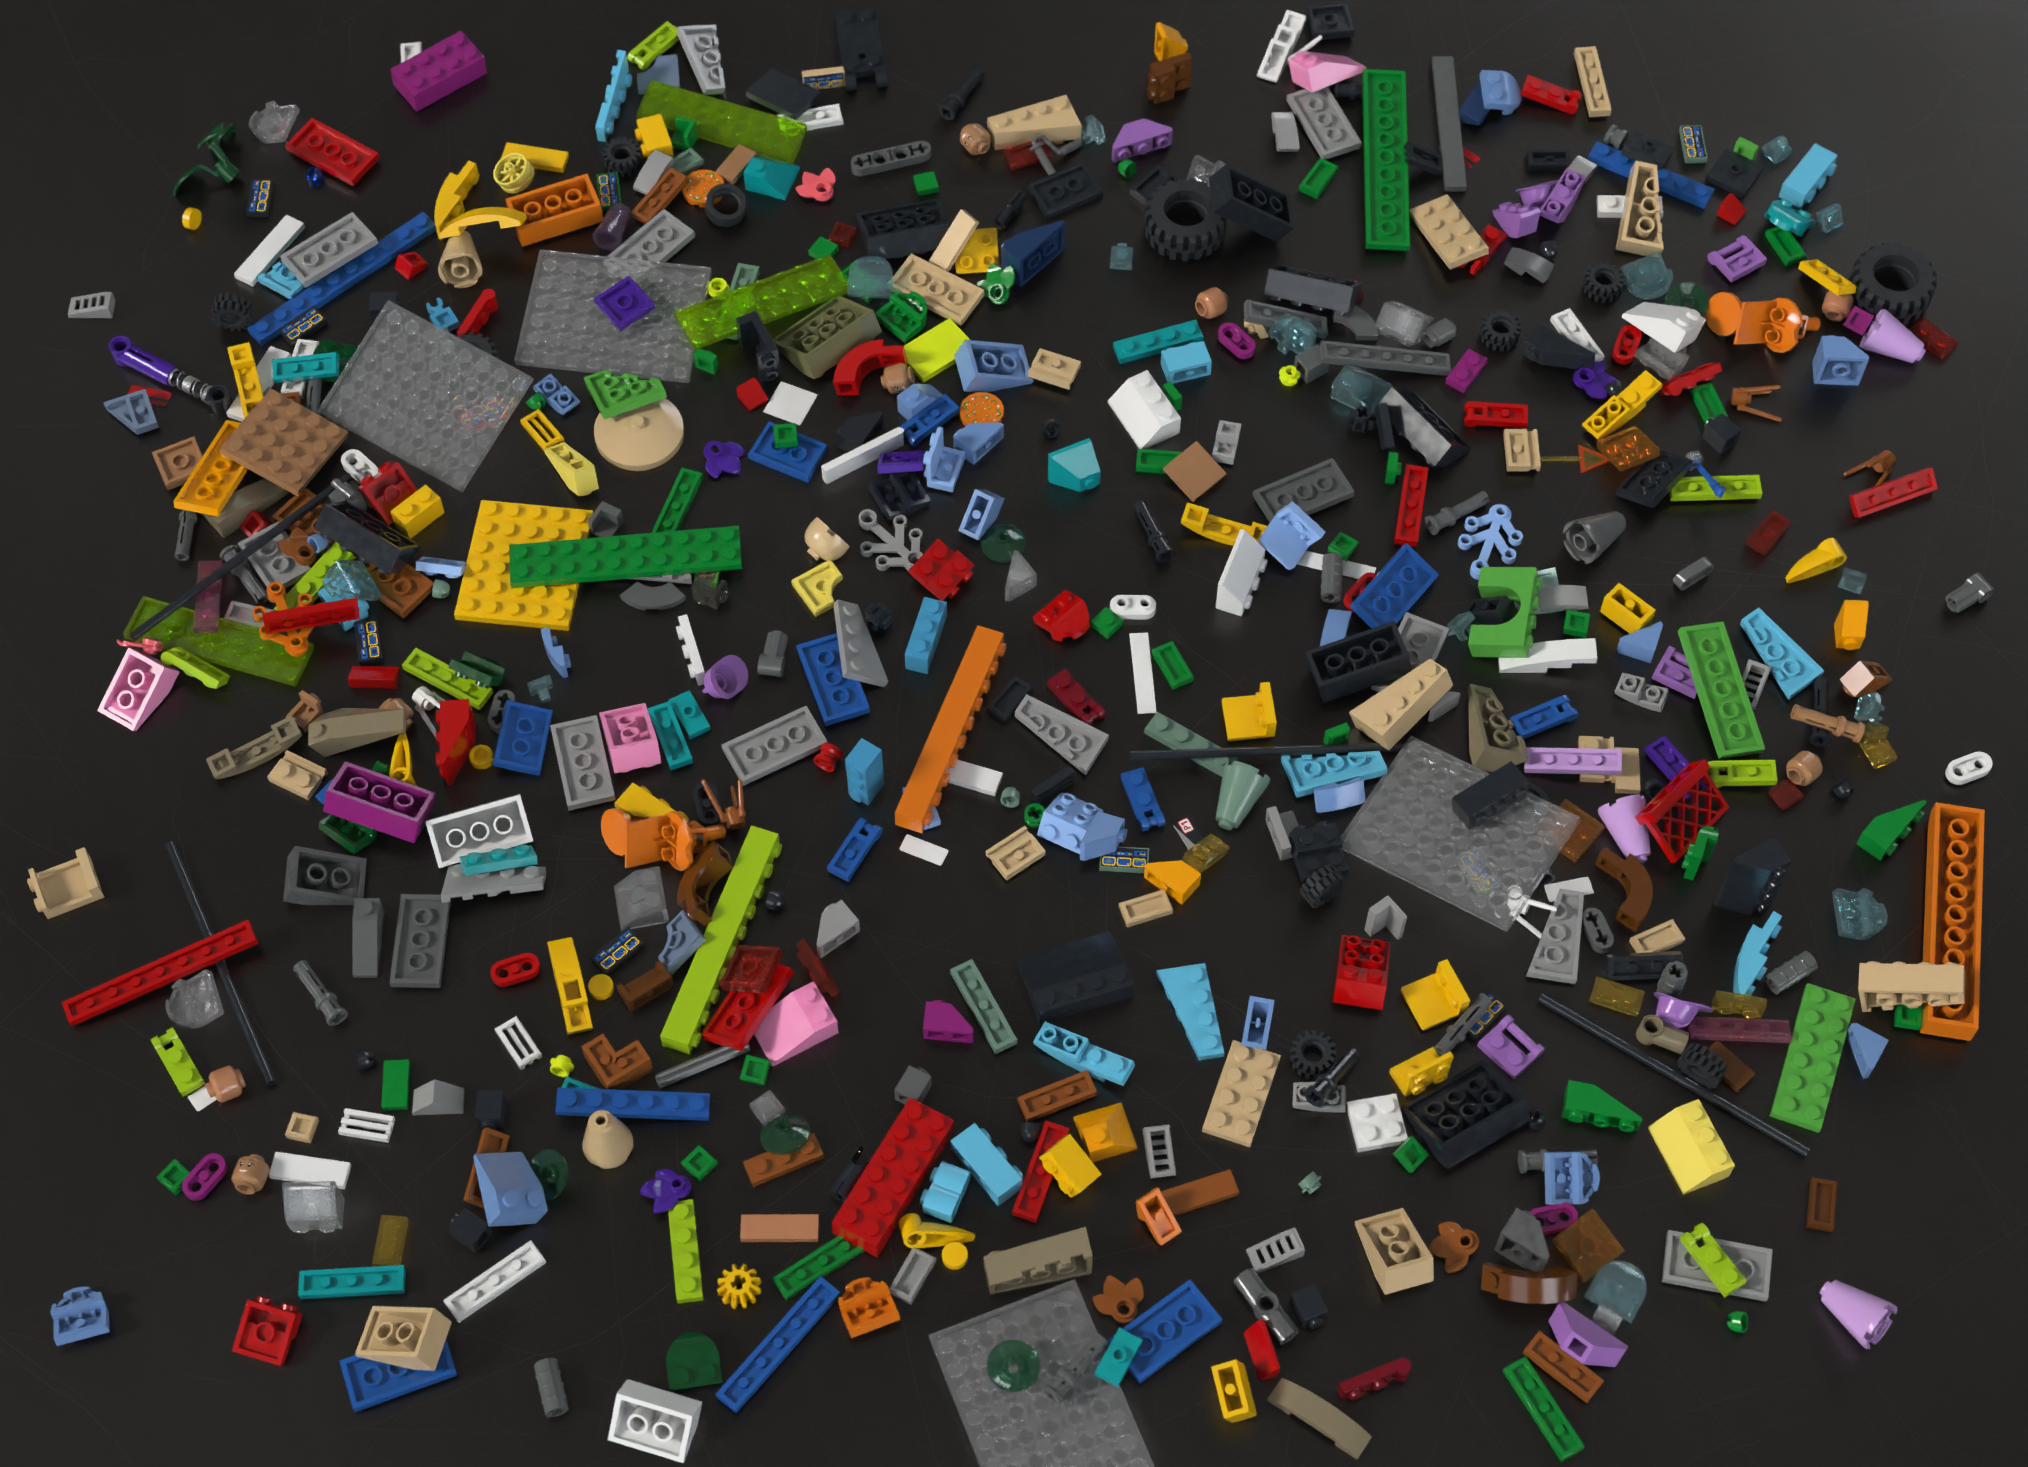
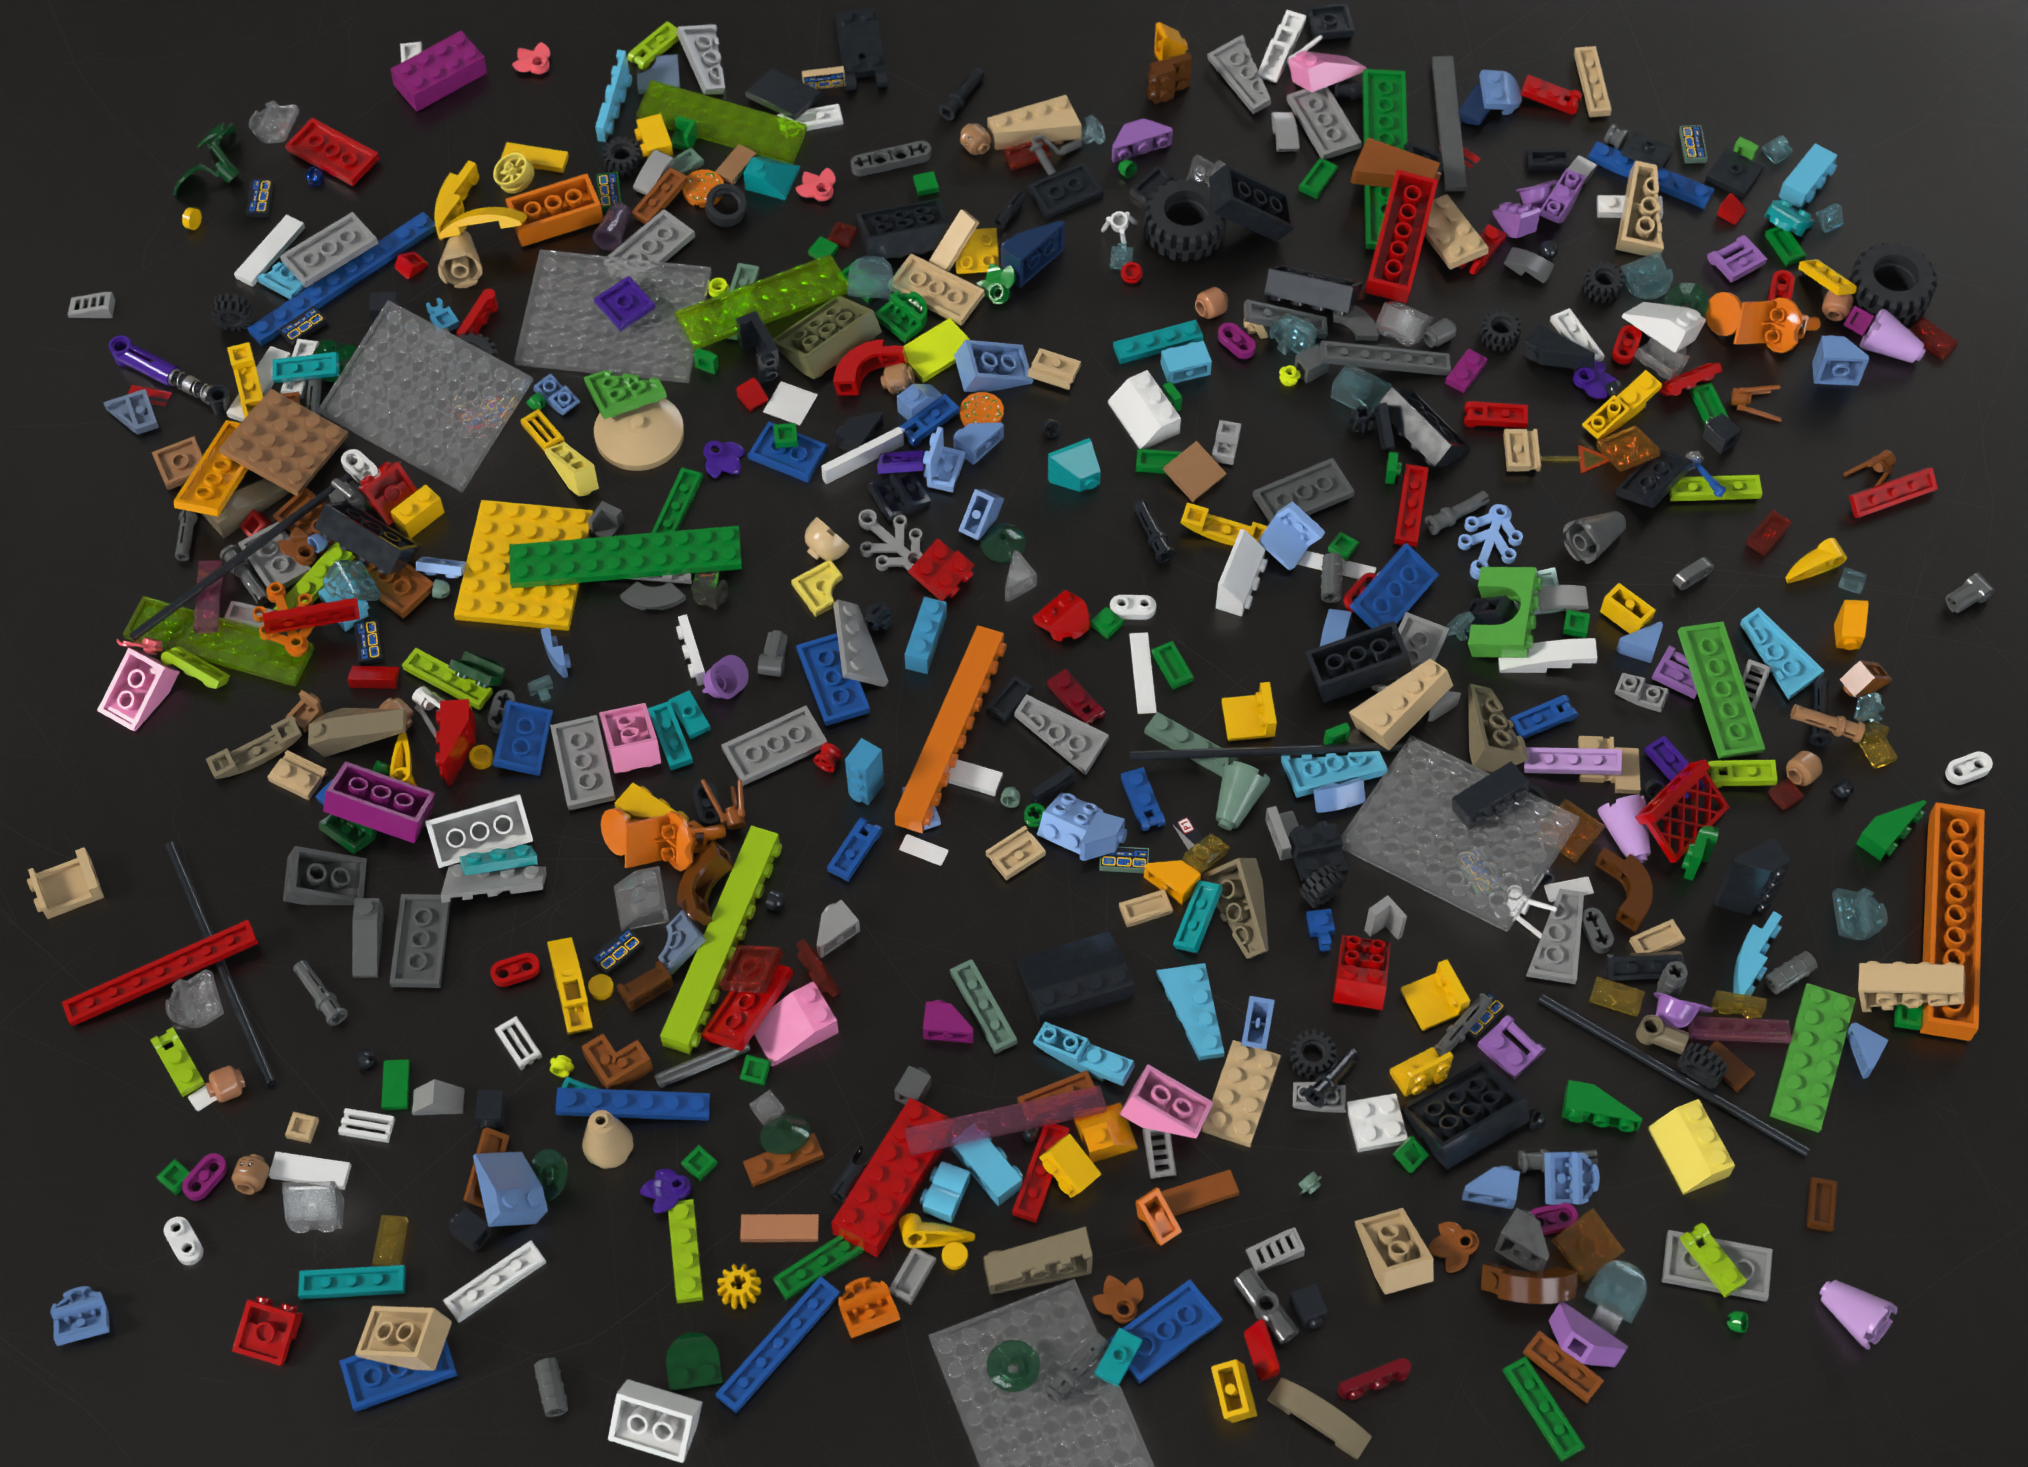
(182, 1239): none -> white plate
(533, 61): none -> coral plate
(1005, 1120): none -> clear pink tile
(1119, 223): none -> white plant
(1131, 272): none -> red plate
(1166, 1105): none -> bright pink slope
(1197, 916): none -> teal plate
(1240, 72): none -> light grey wing
(1242, 903): none -> dark tan wedge
(1321, 926): none -> blue plate
(1379, 163): none -> dark orange slope
(1401, 236): none -> red brick
(1494, 1188): none -> medium blue slope
(1781, 290): none -> red plate

